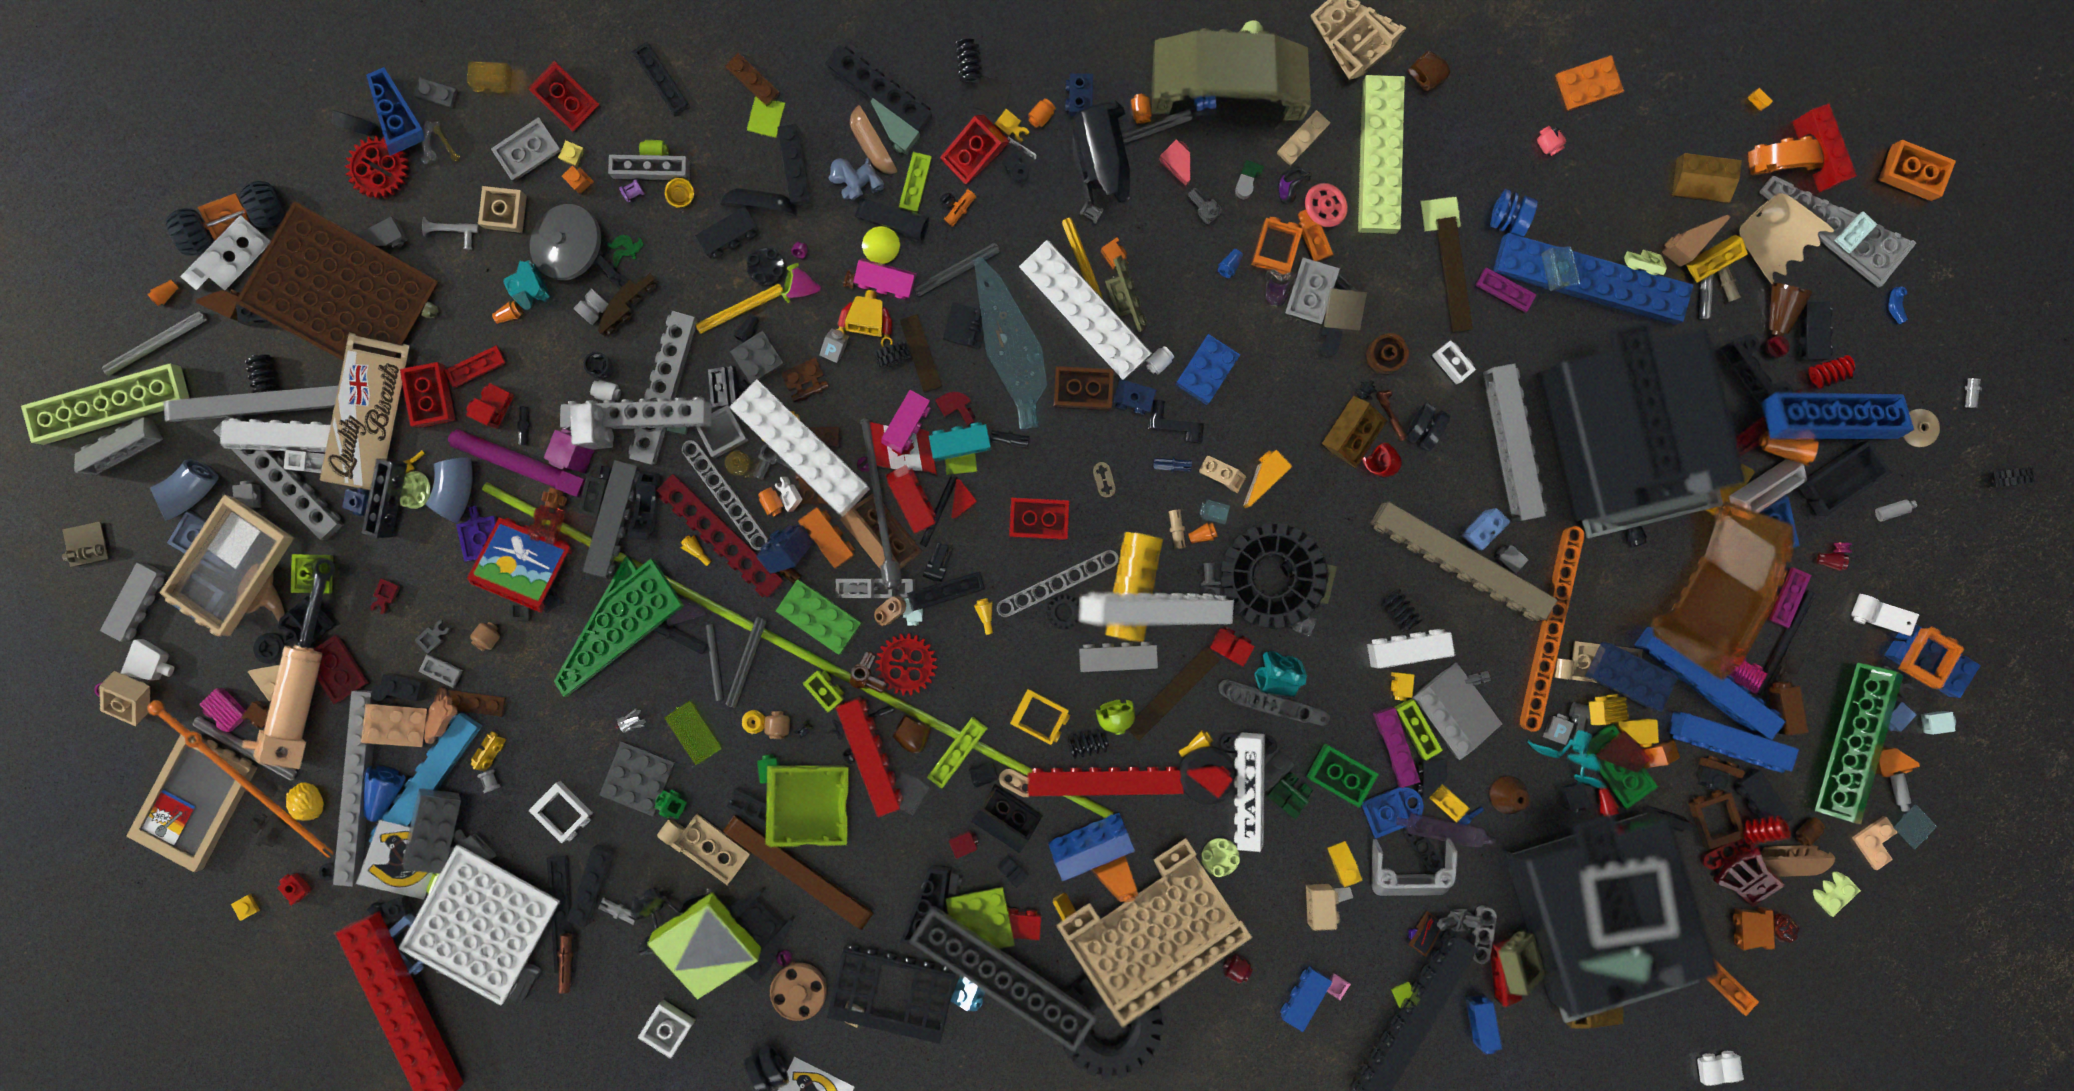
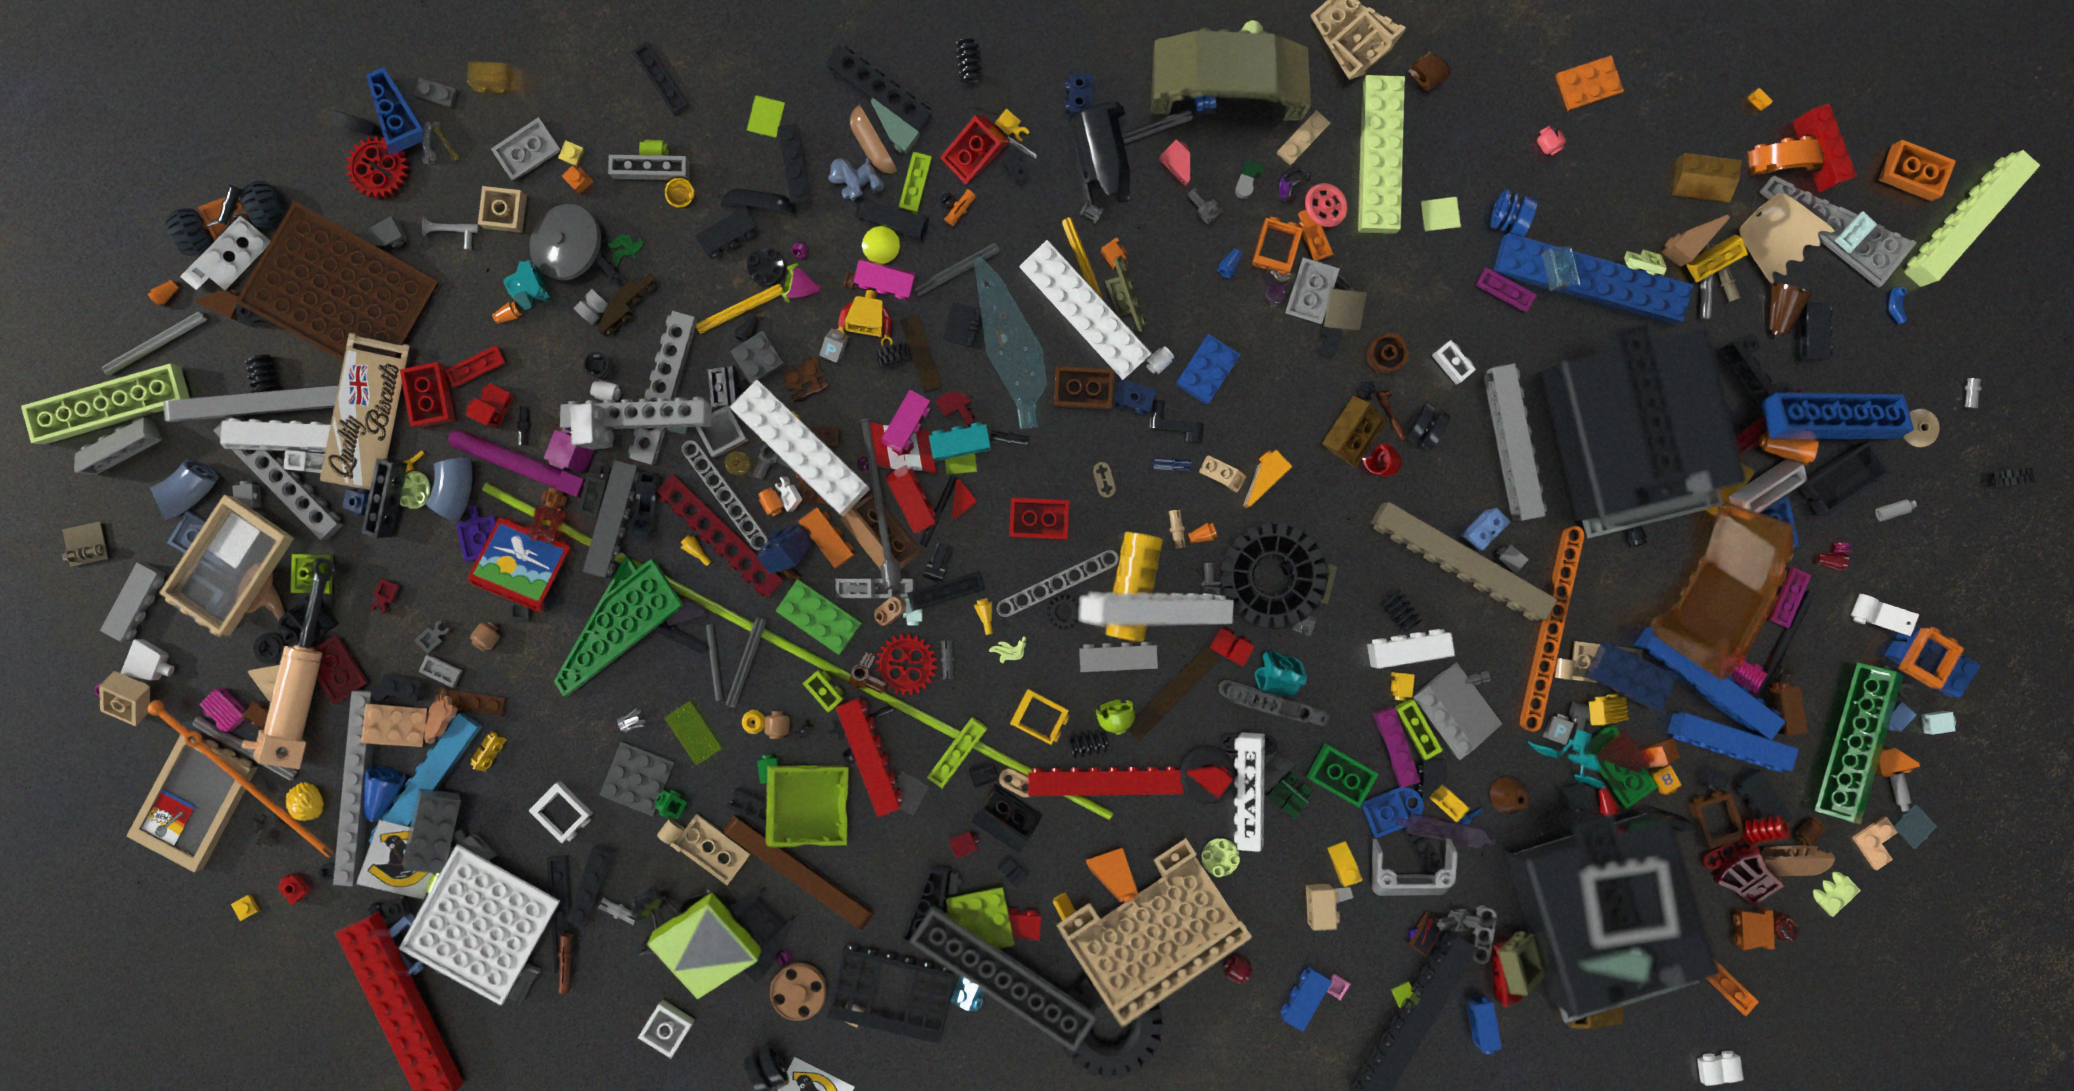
(229, 205): none -> black pin
(430, 310): olive hinge -> none
(488, 781): light grey bush -> none
(563, 96): red slope -> none
(631, 190): medium lavender bush -> none
(752, 79): reddish brown plate -> none
(912, 735): reddish brown piece -> none
(947, 659): none -> dark grey pin
(1008, 652): none -> yellowish green piece
(1041, 113): orange brick -> none
(1090, 846): blue brick -> none
(1141, 108): orange brick -> none
(1203, 739): yellow cone -> none
(1214, 512): clear light blue brick -> none
(1454, 274): dark brown tile -> none
(1640, 730): yellow slope -> none
(1665, 779): none -> light orange brick
(1730, 768): reddish brown plate -> none
(1777, 347): dark red piece -> none
(1832, 371): red piece -> none
(1971, 218): none -> yellowish green brick

